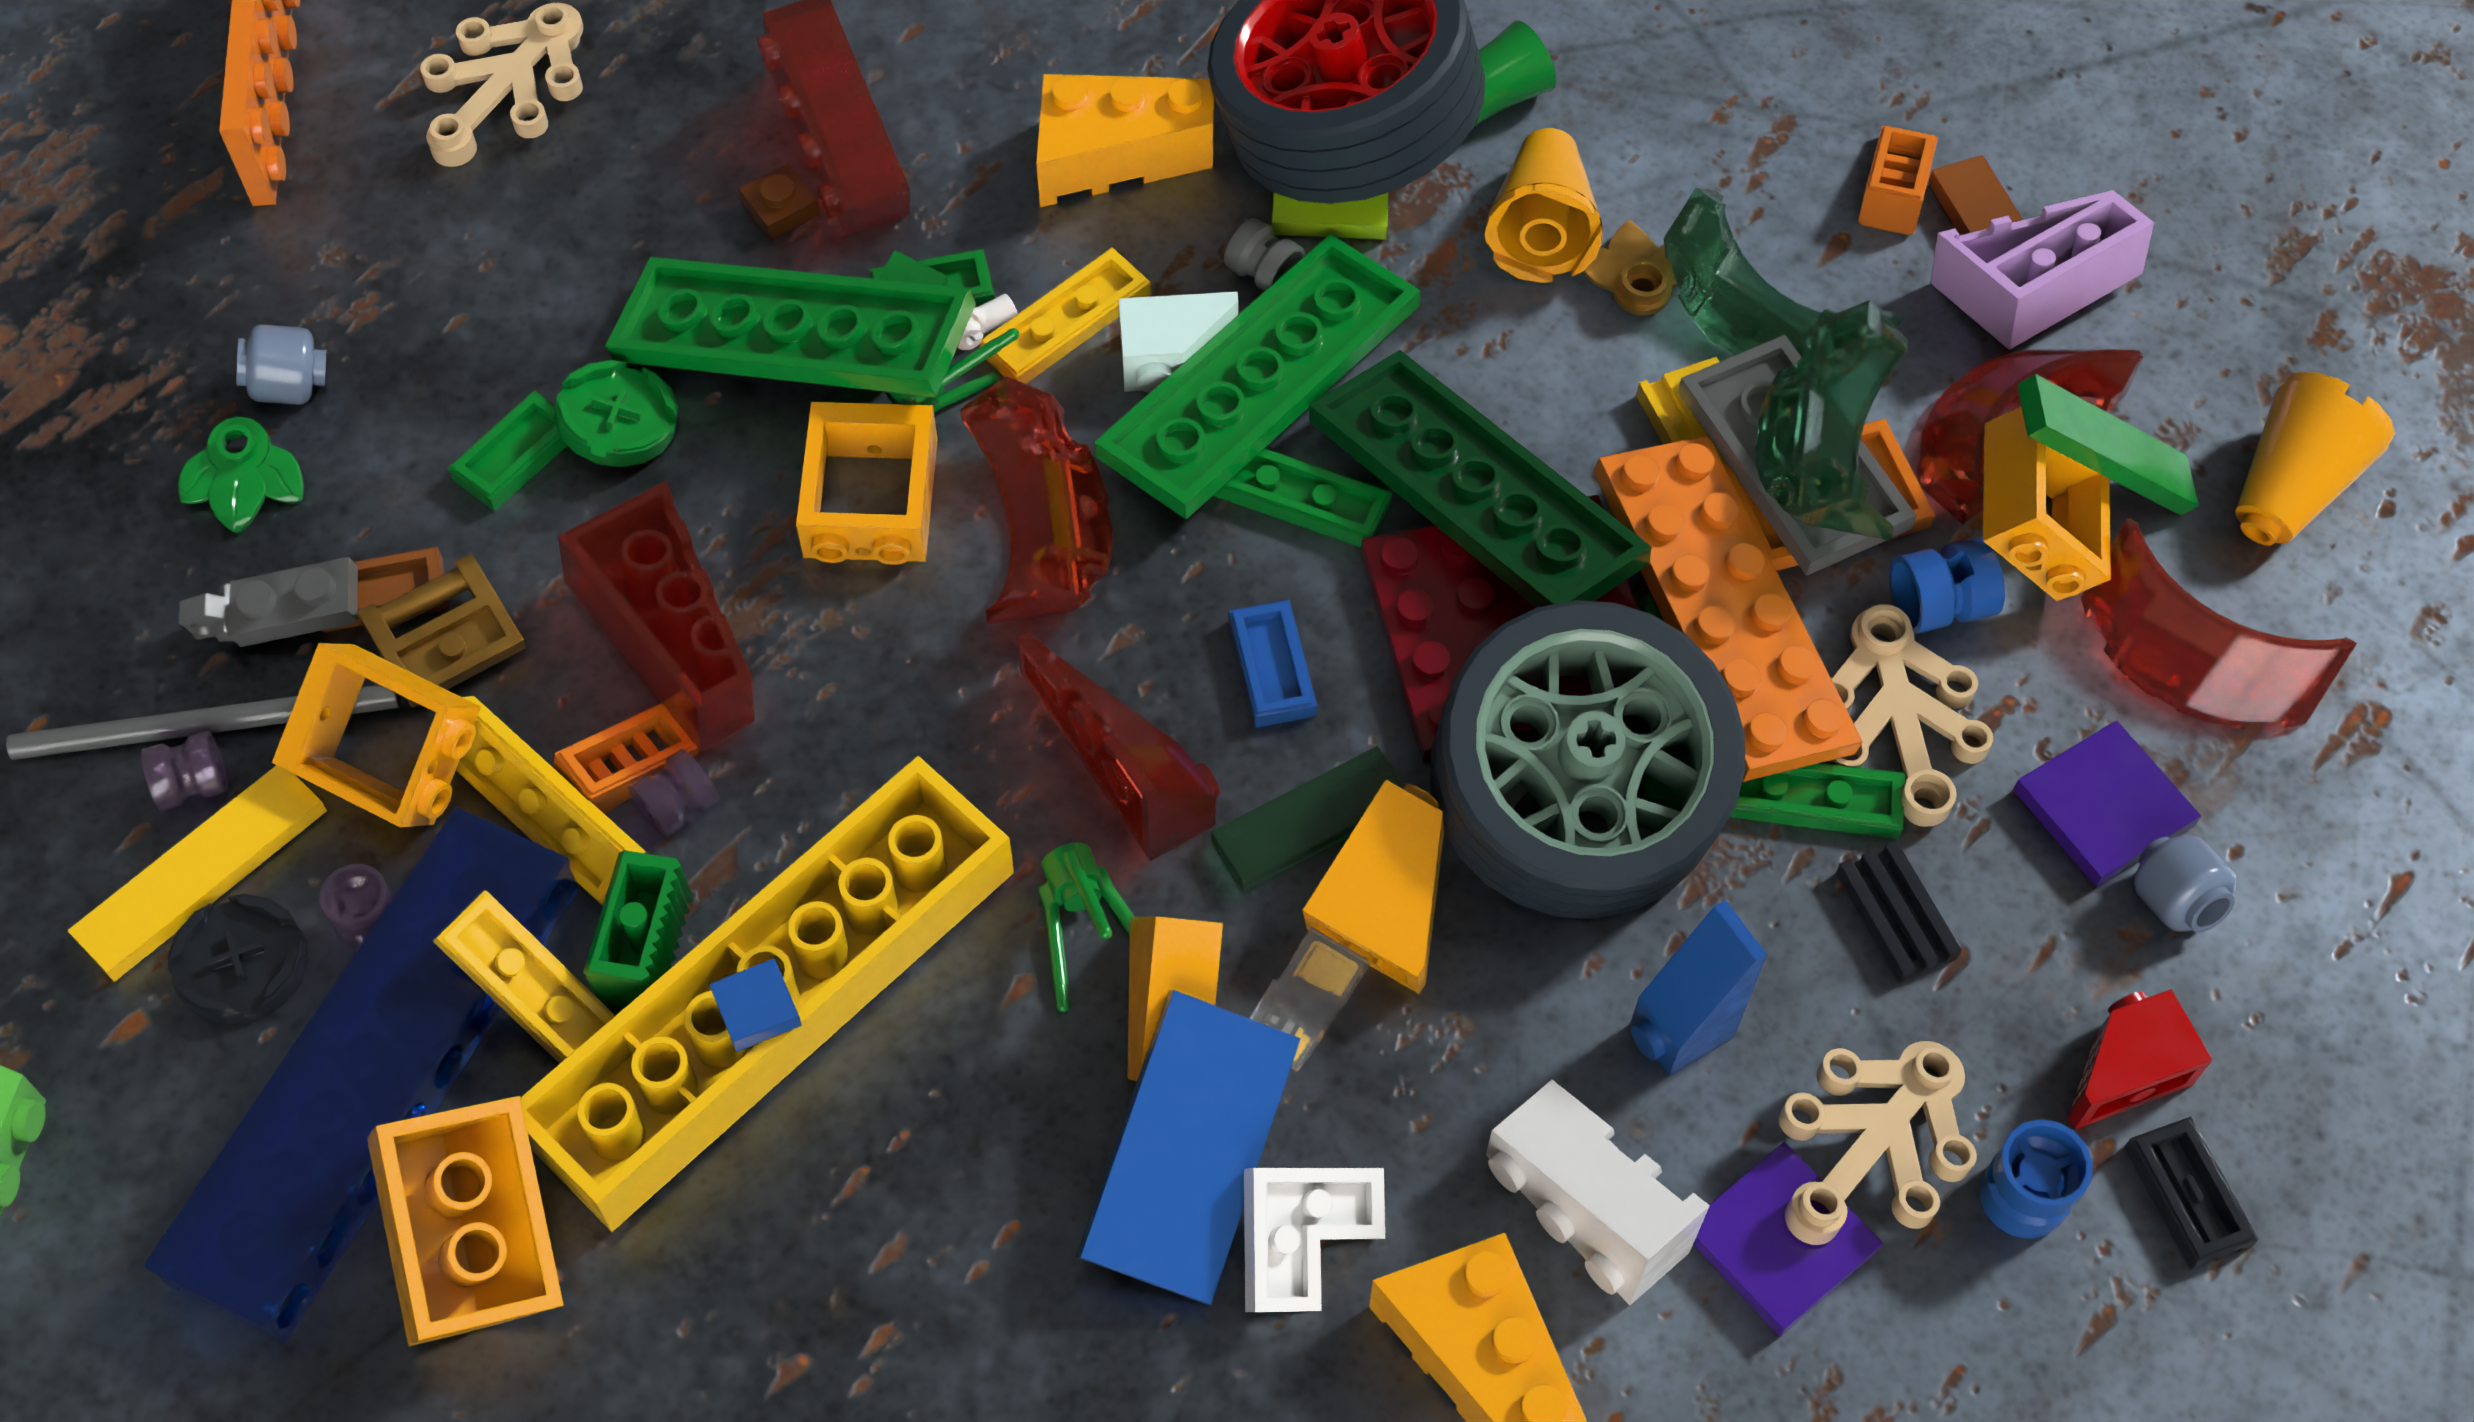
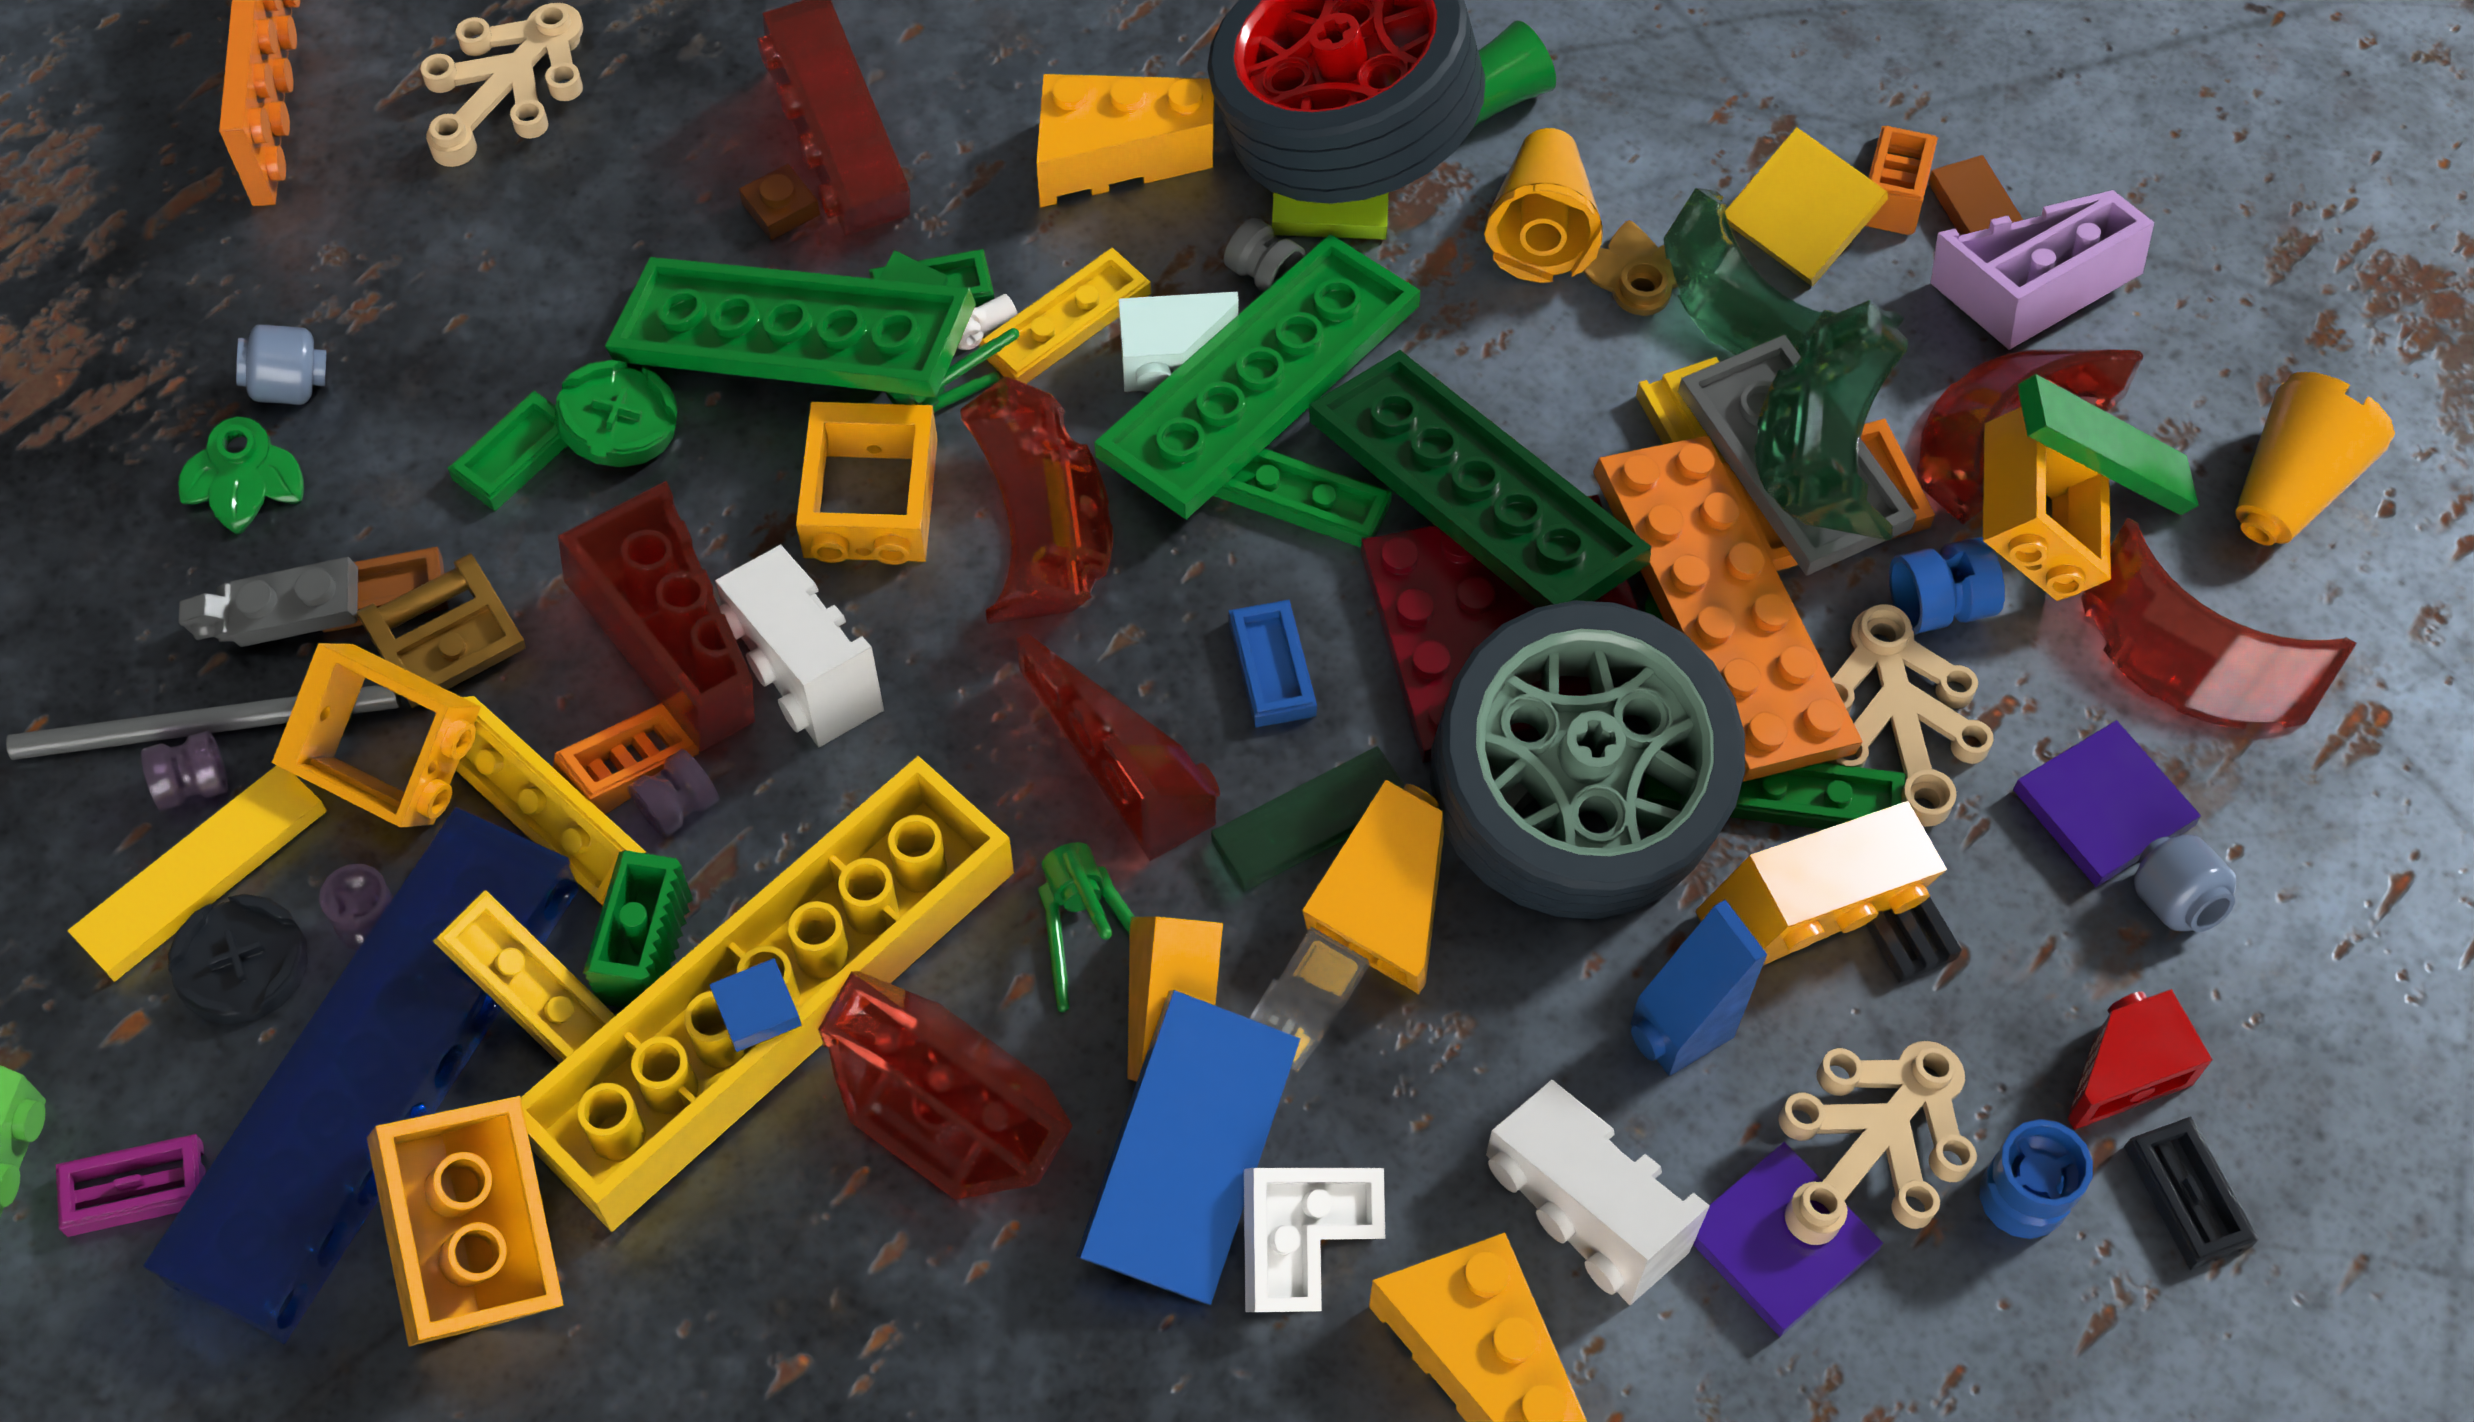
(136, 1209): none -> magenta tile
(800, 647): none -> white wedge
(939, 1091): none -> clear red wedge
(1805, 206): none -> yellow tile
(1831, 880): none -> wedge

